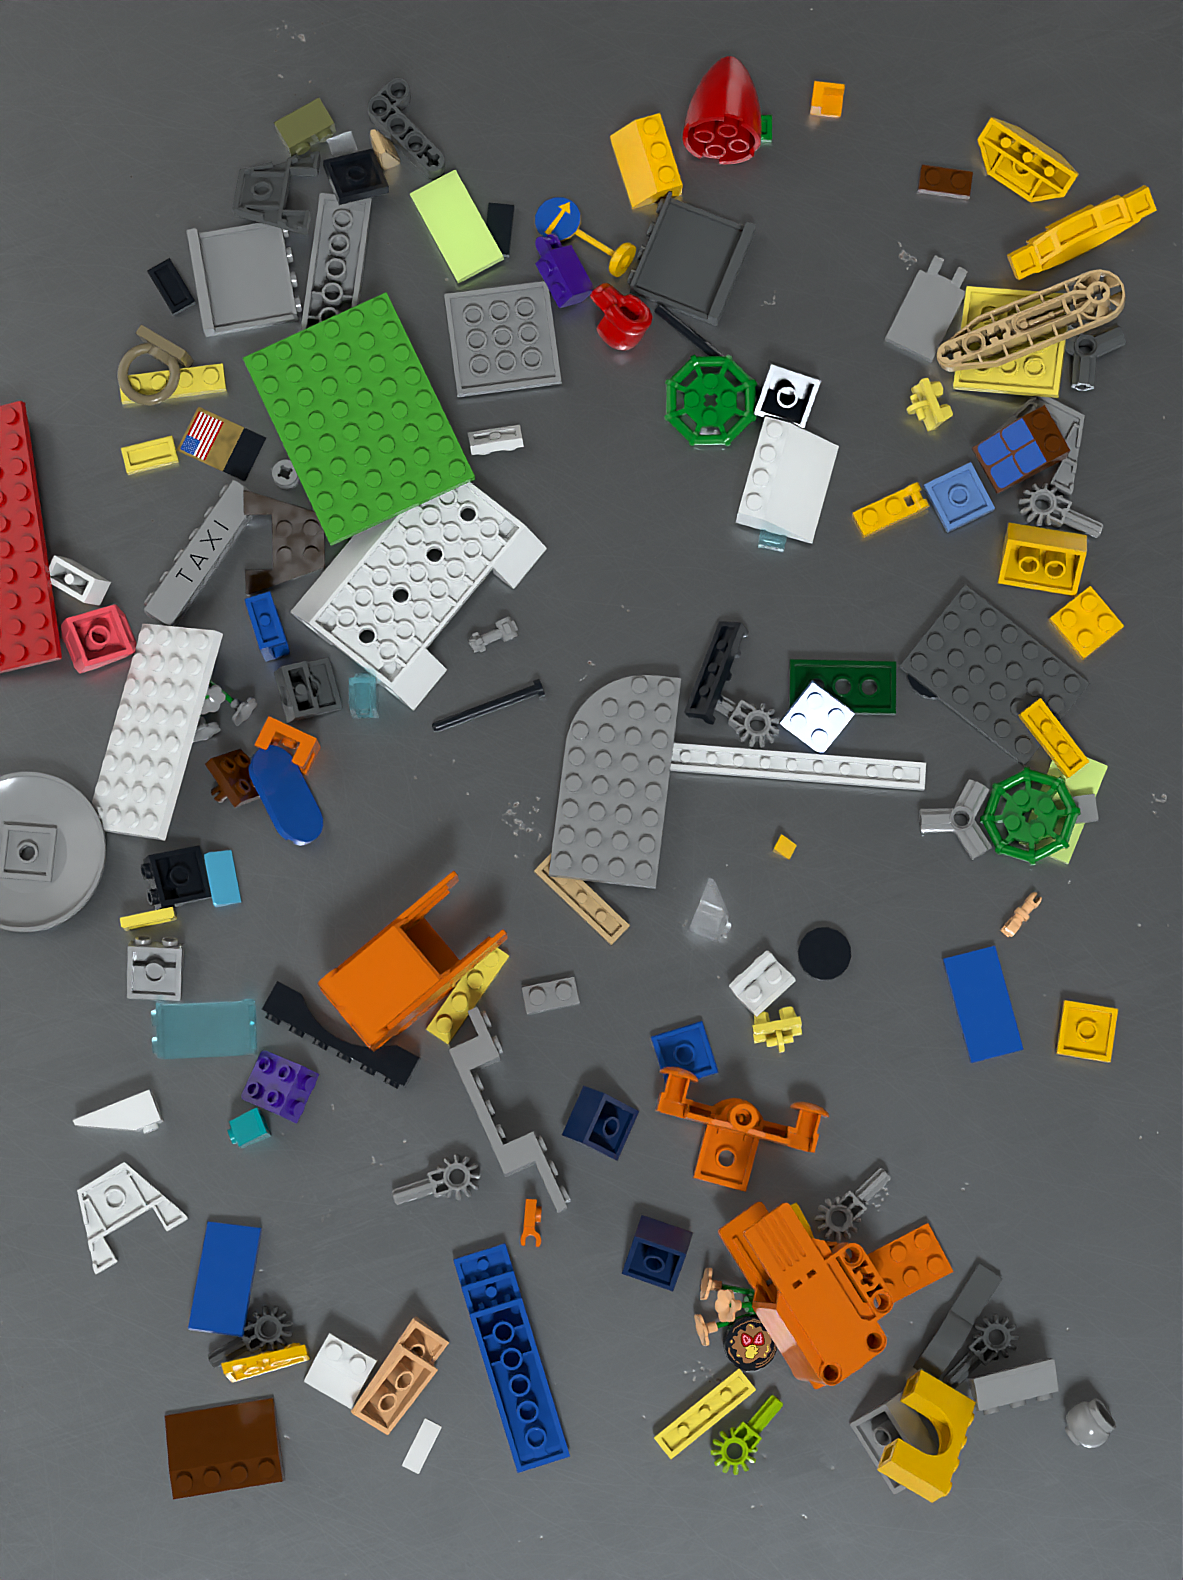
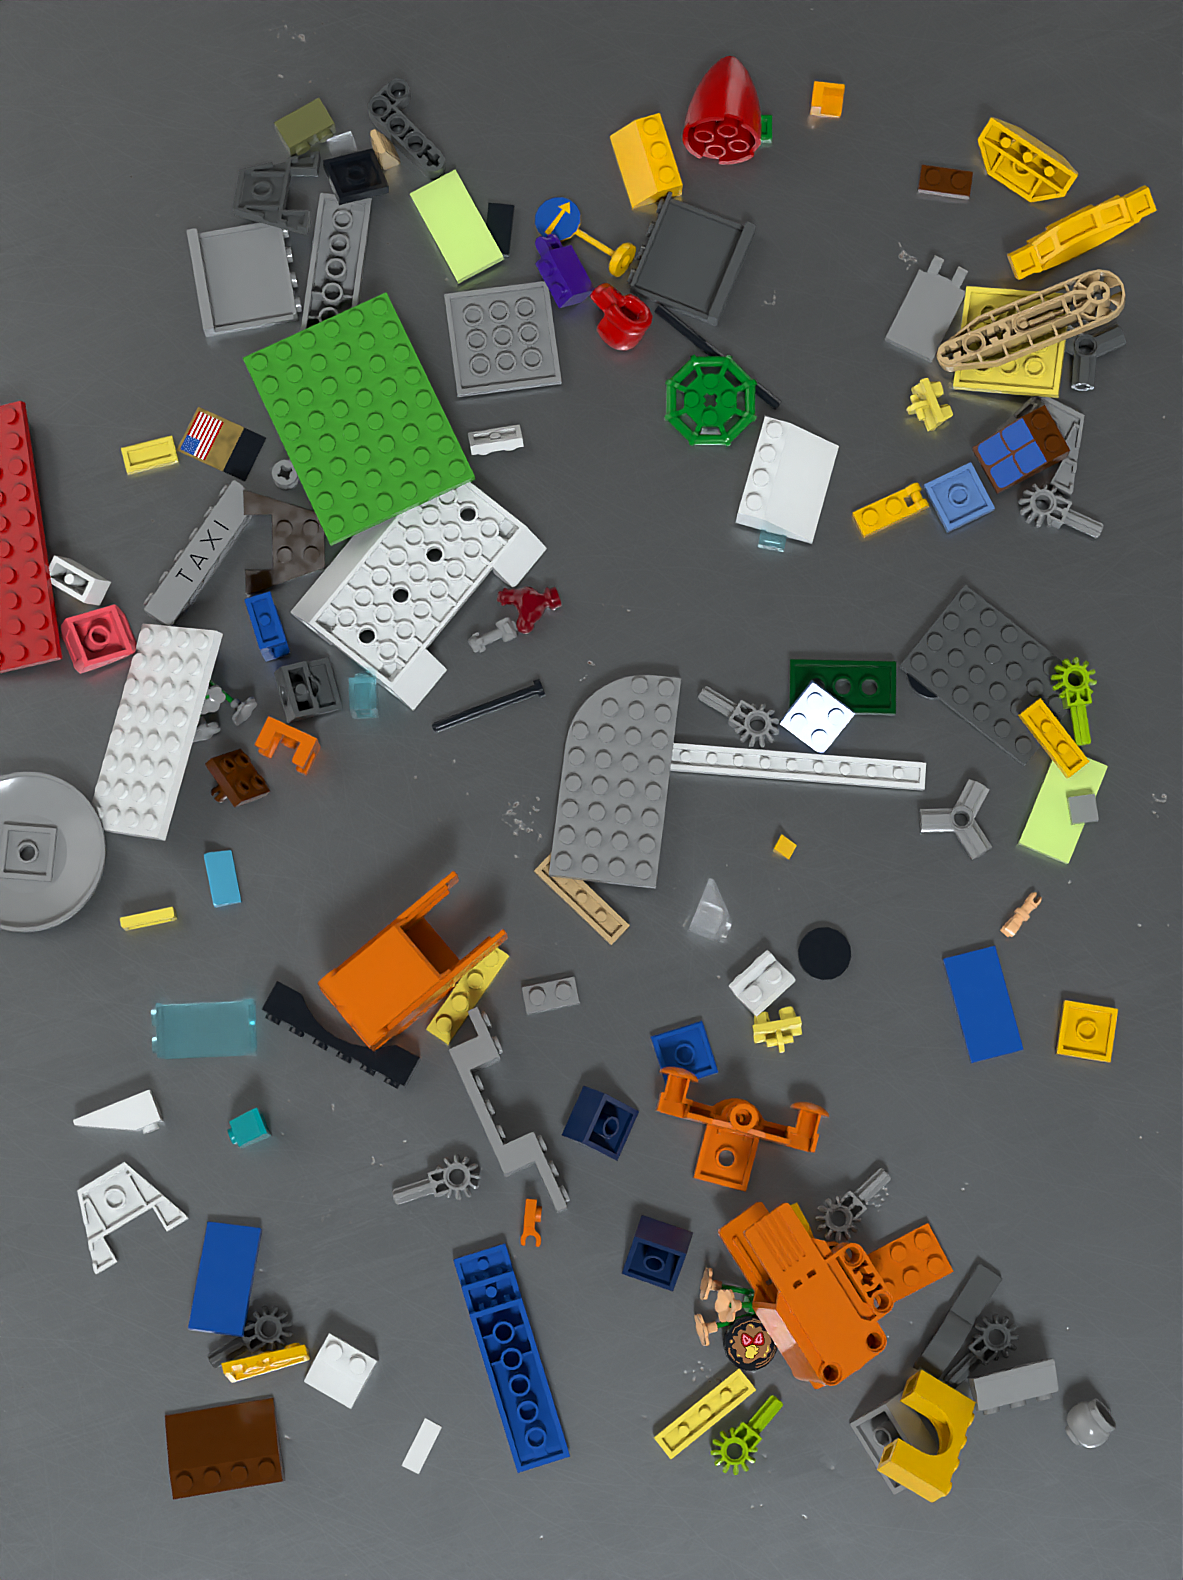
(155, 969): light grey plate -> none
(164, 352): dark tan tile -> none
(171, 287): black tile -> none
(176, 877): black plate -> none
(192, 382): light yellow plate -> none
(279, 1086): dark purple bracket -> none
(285, 795): blue tile -> none
(401, 1377): light nougat slope -> none
(529, 604): none -> dark red animal
(715, 671): black hinge -> none
(786, 394): slope -> none
(1022, 802): green plate -> none
(1042, 559): yellow slope -> none
(1076, 696): none -> lime gear
(1086, 623): yellow plate -> none

